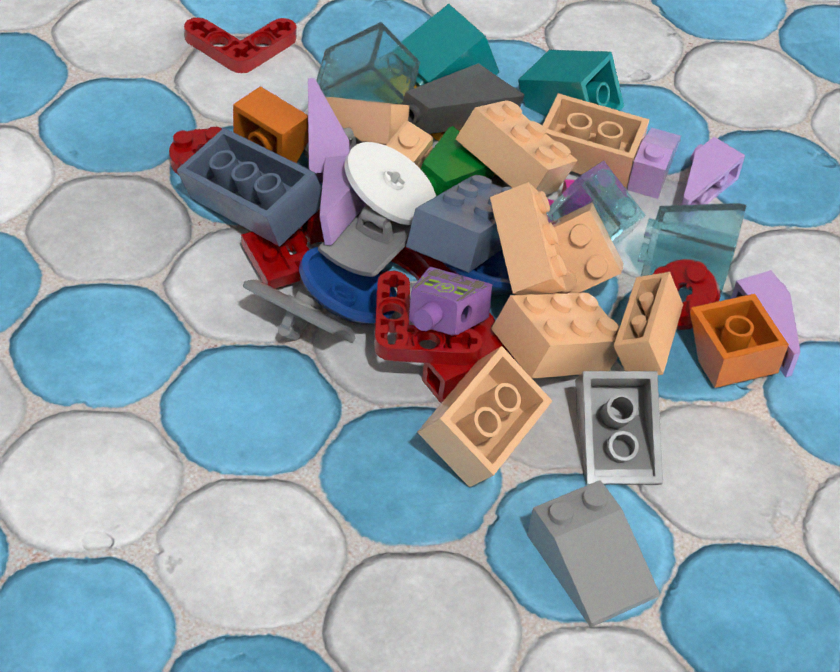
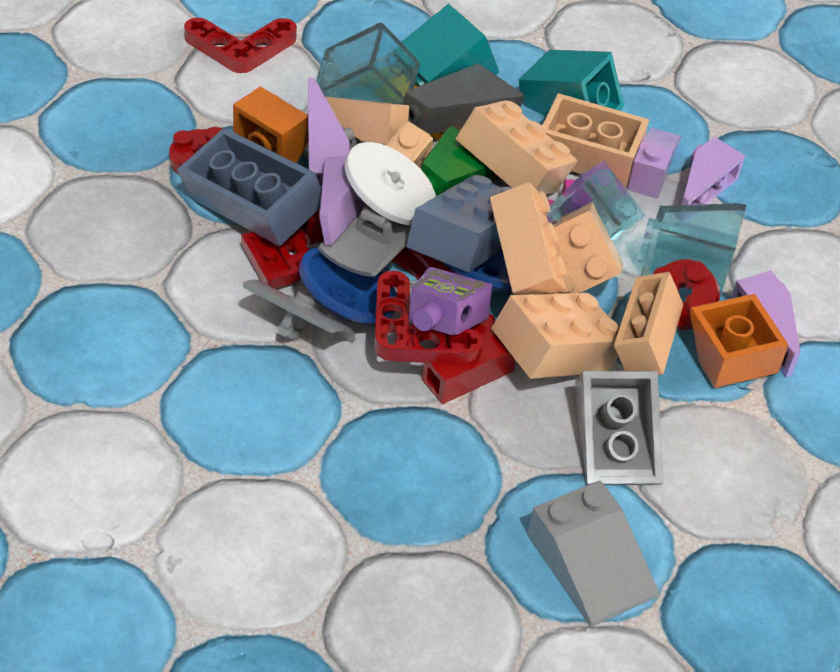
(485, 417): light nougat brick -> none

